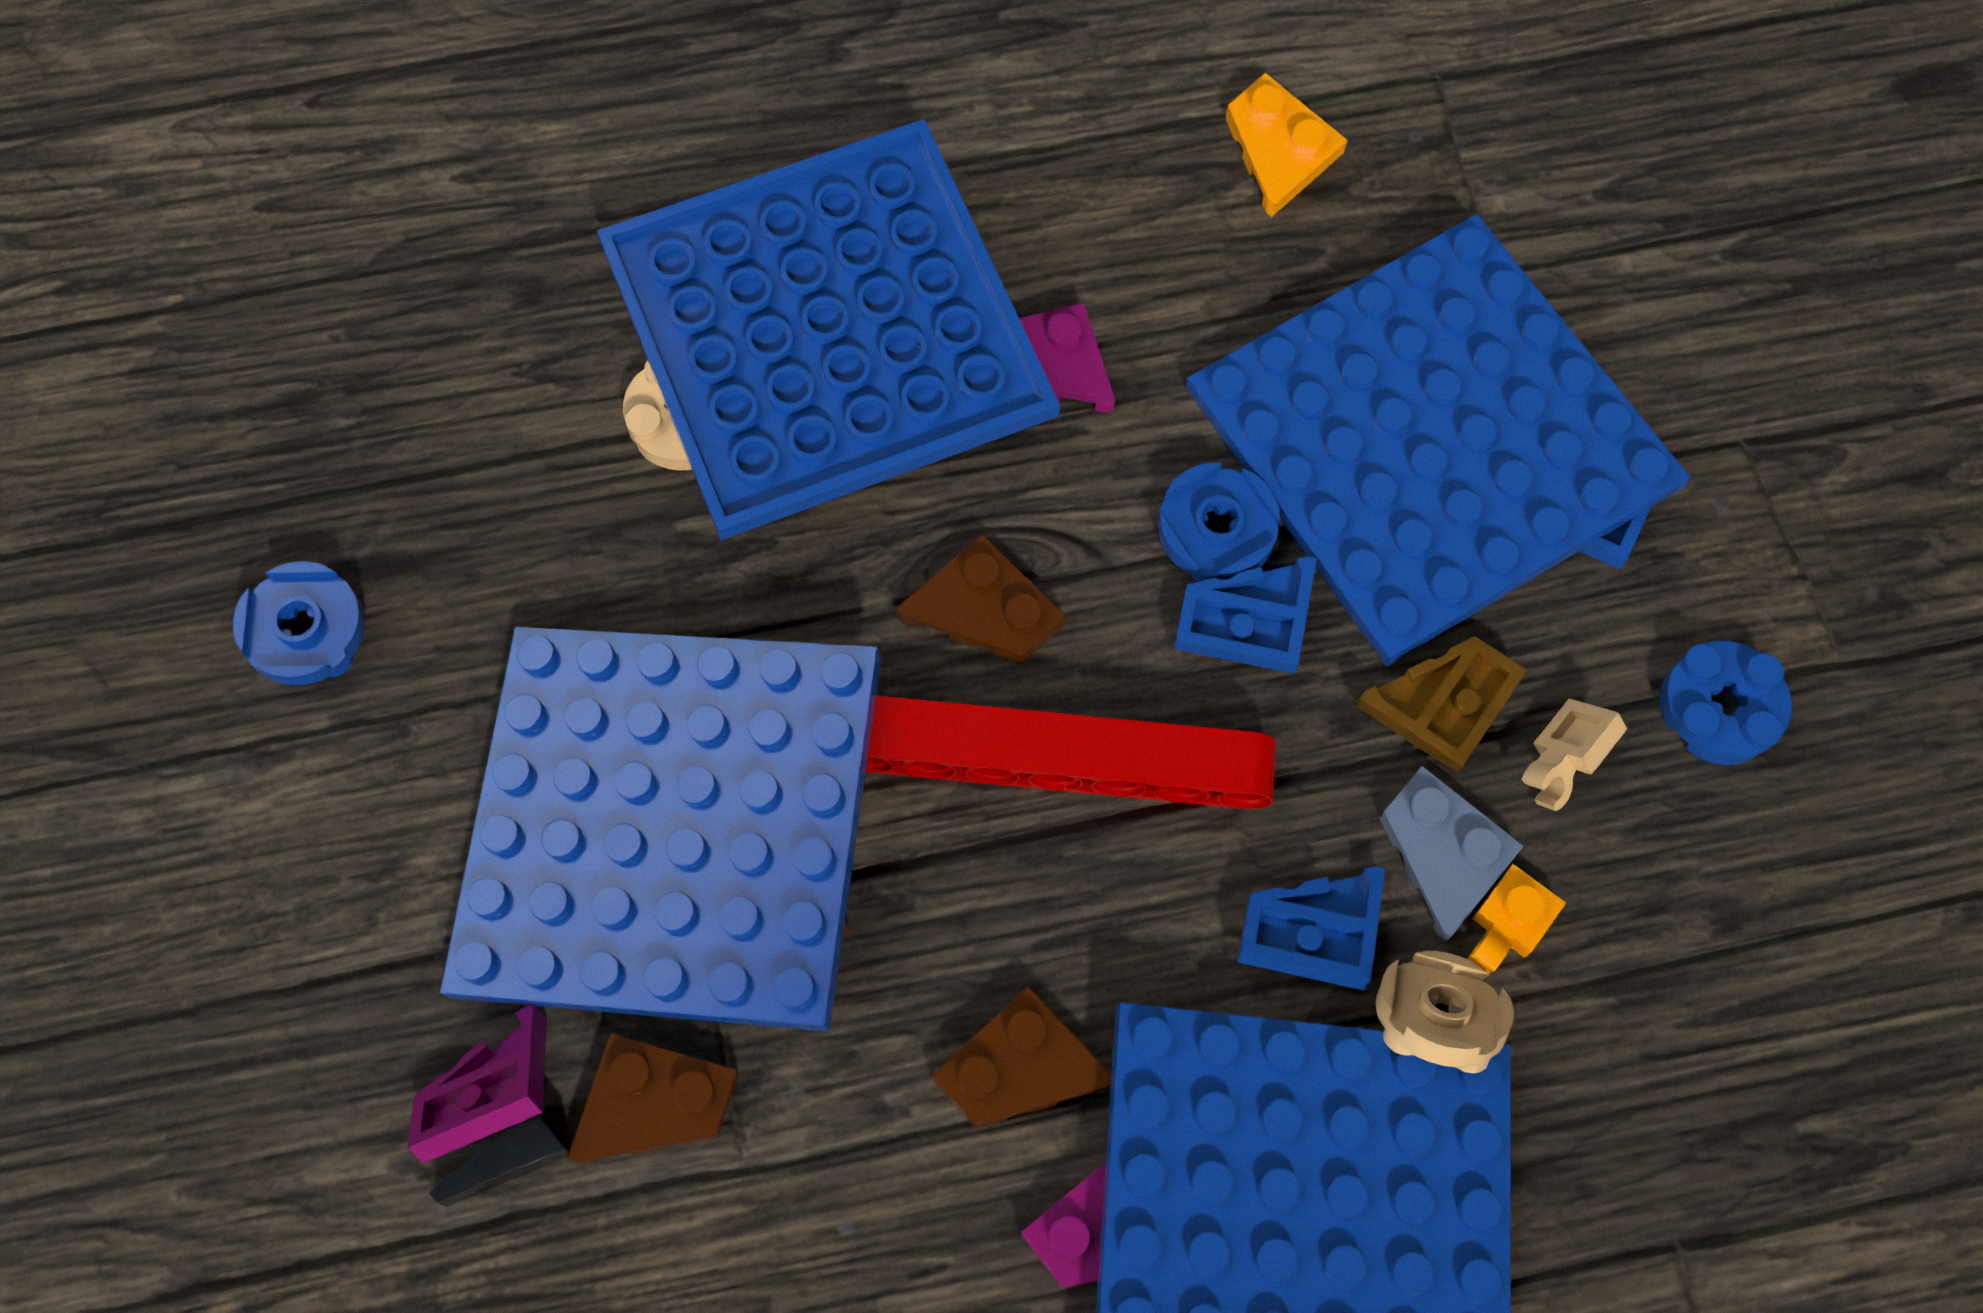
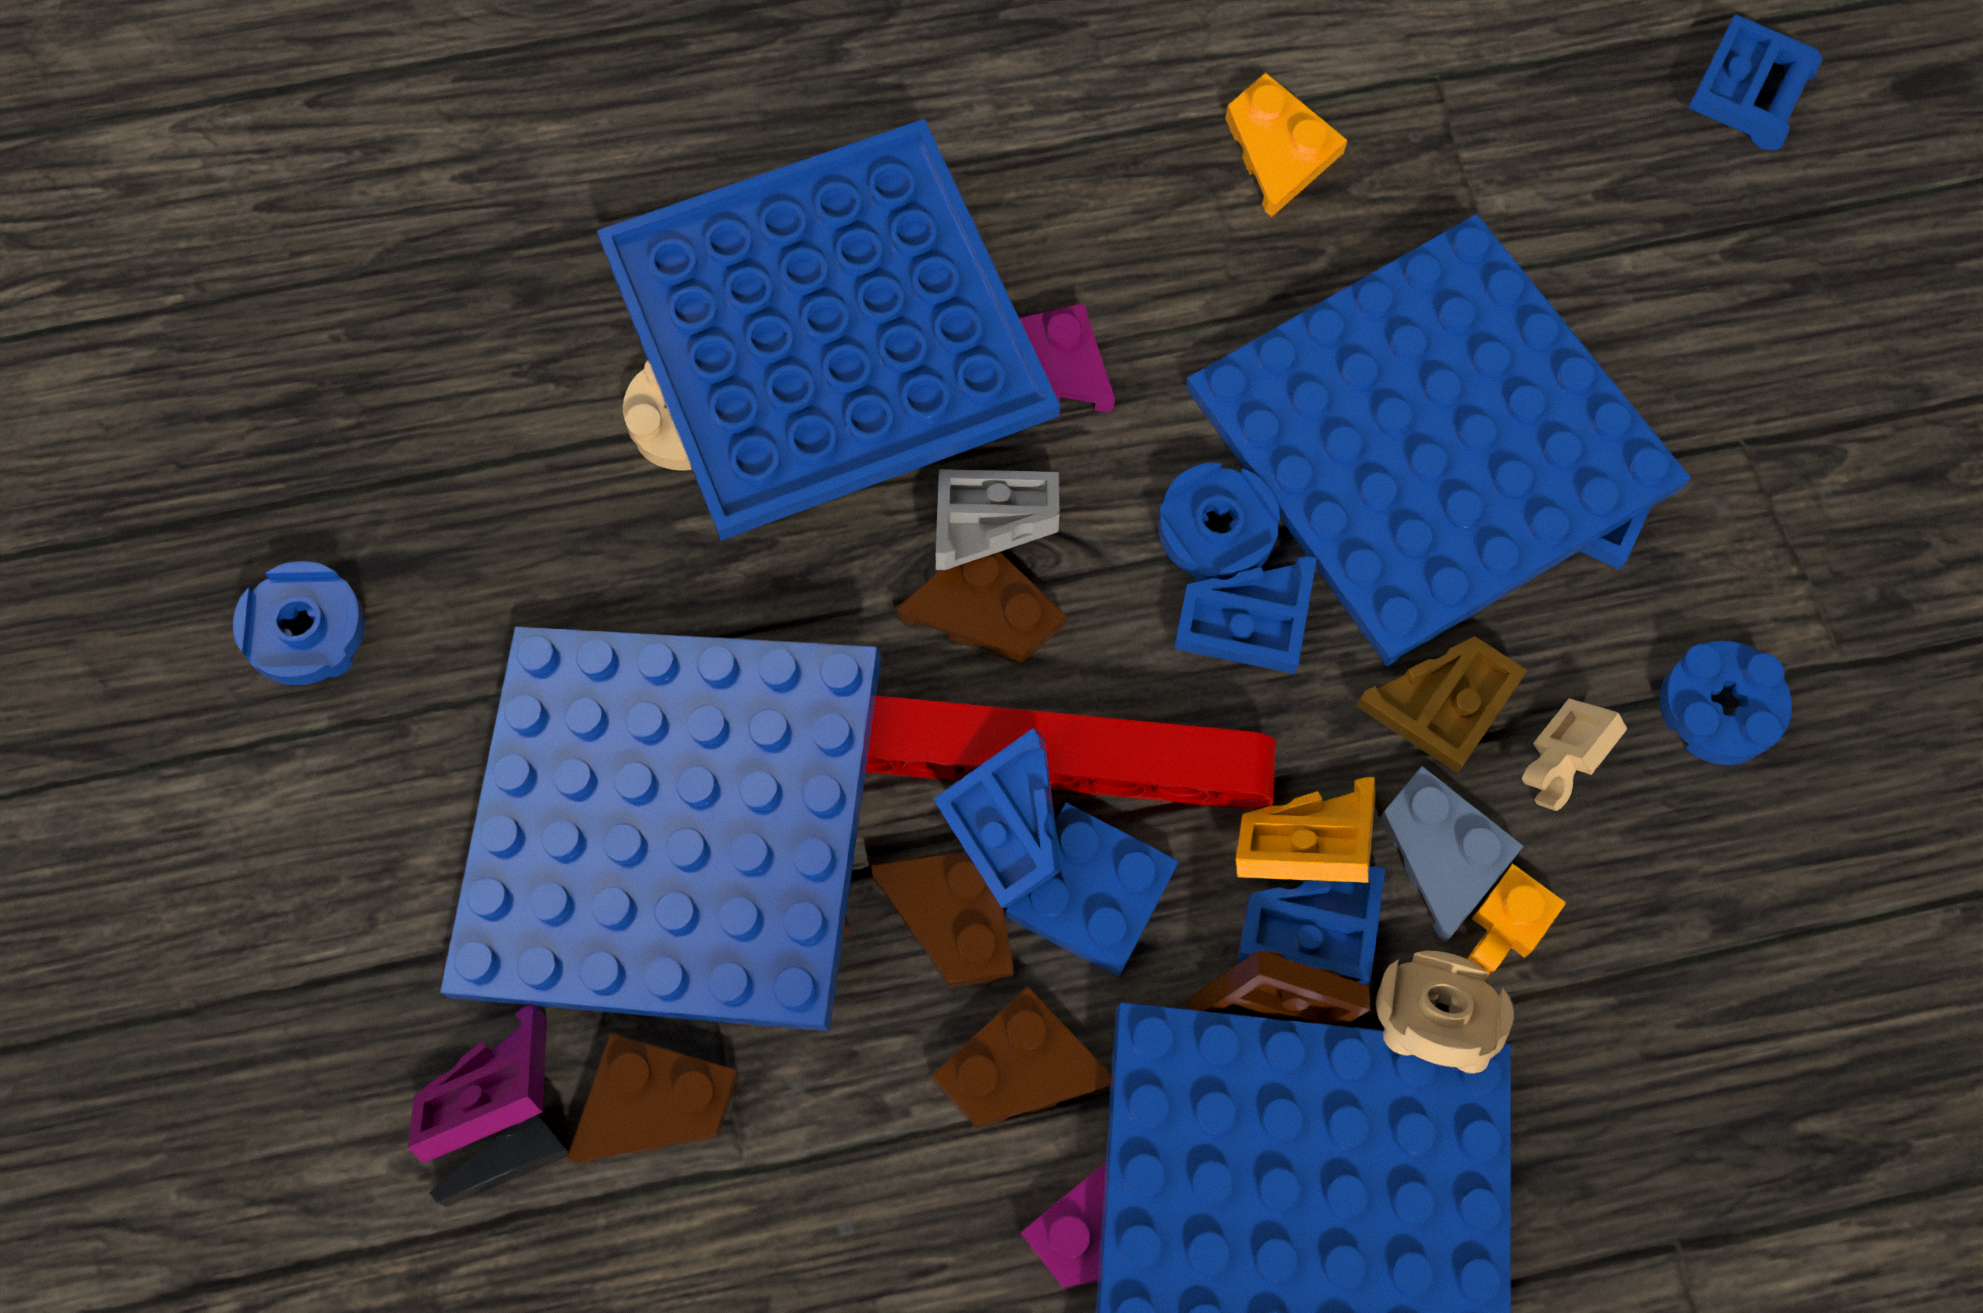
(950, 915): none -> reddish brown wing
(992, 512): none -> light grey wing
(1007, 819): none -> blue wing
(1100, 895): none -> blue plate
(1283, 990): none -> reddish brown wing
(1310, 838): none -> light orange wing
(1739, 74): none -> blue plate

